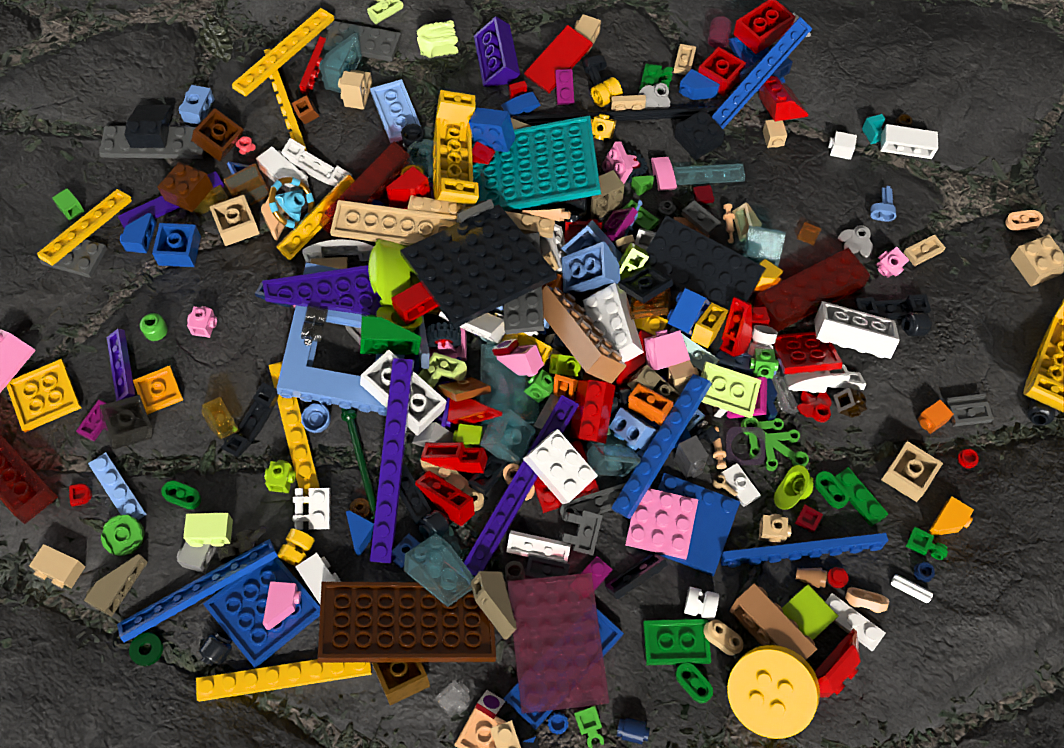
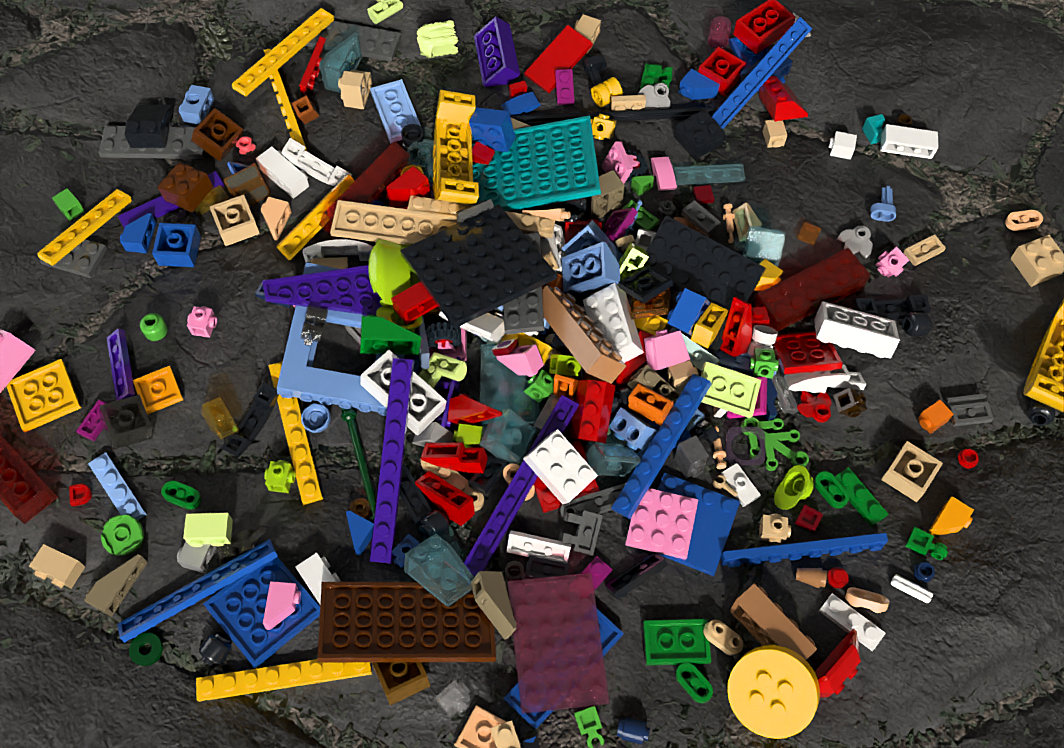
(291, 201): medium azure piece -> none
(295, 540): yellow wheel -> none
(319, 508): white plate -> none
(464, 389): dark orange plate -> none
(490, 704): tile -> none
(558, 723): blue piece -> none
(684, 59): tan plate -> none
(701, 603): white wheel -> none
(809, 612): lime slope -> none

